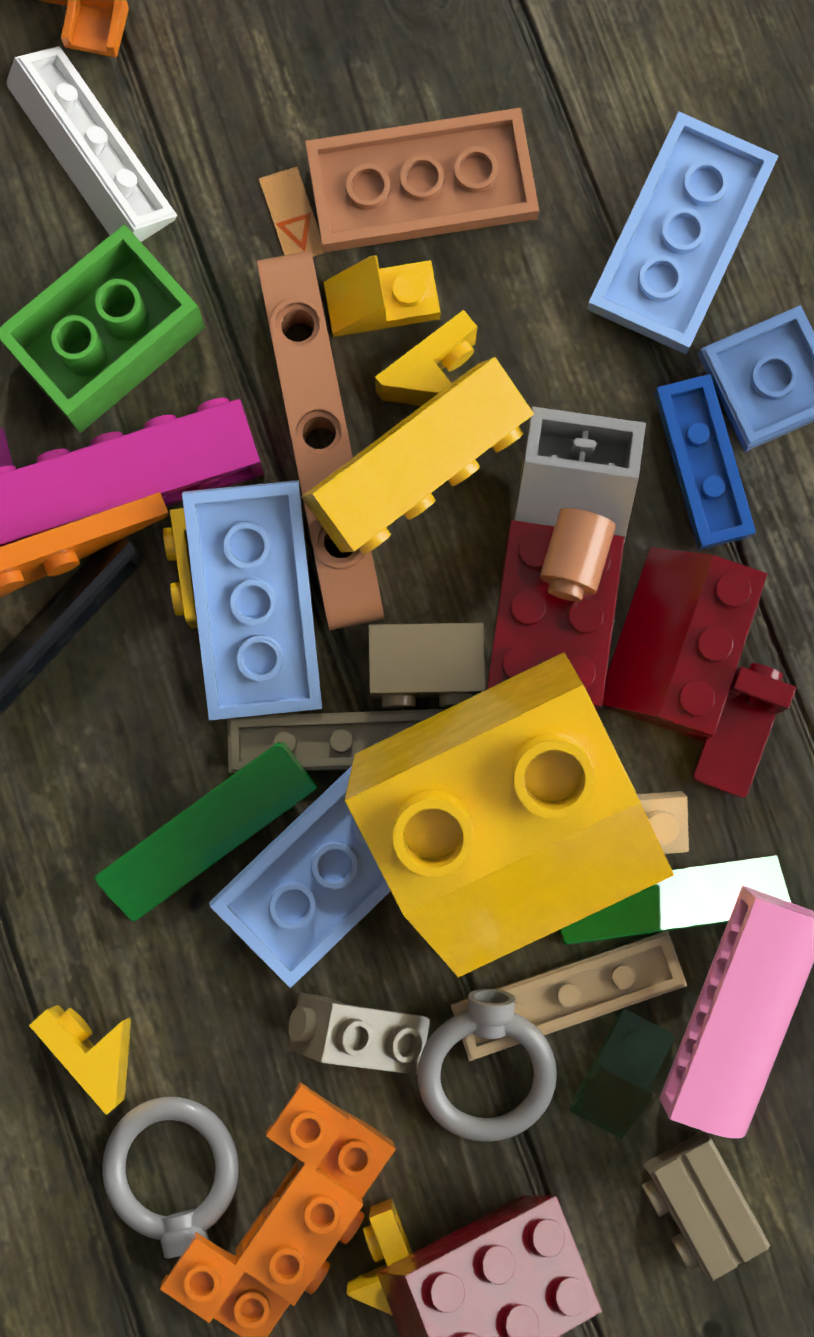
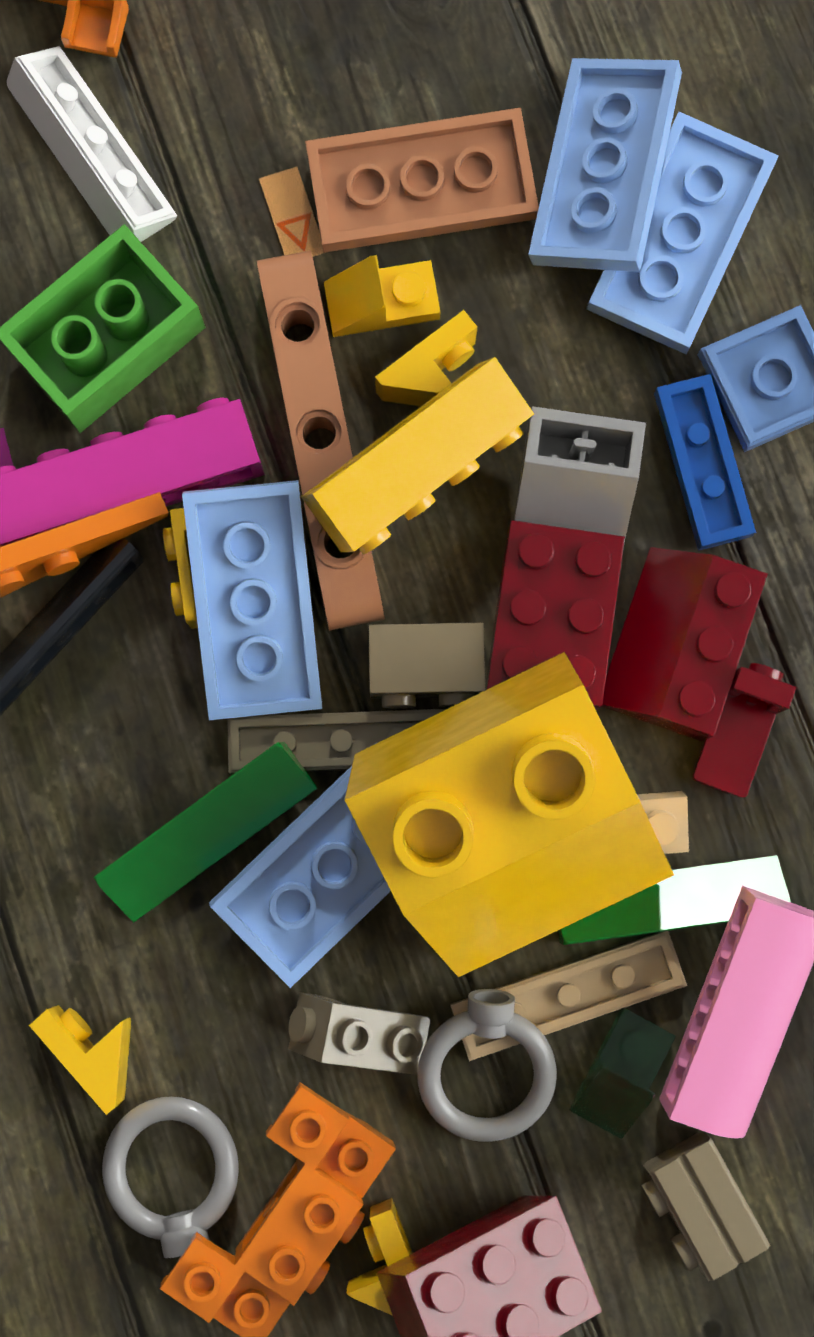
(577, 553): nougat brick -> none
(605, 164): none -> light blue plate

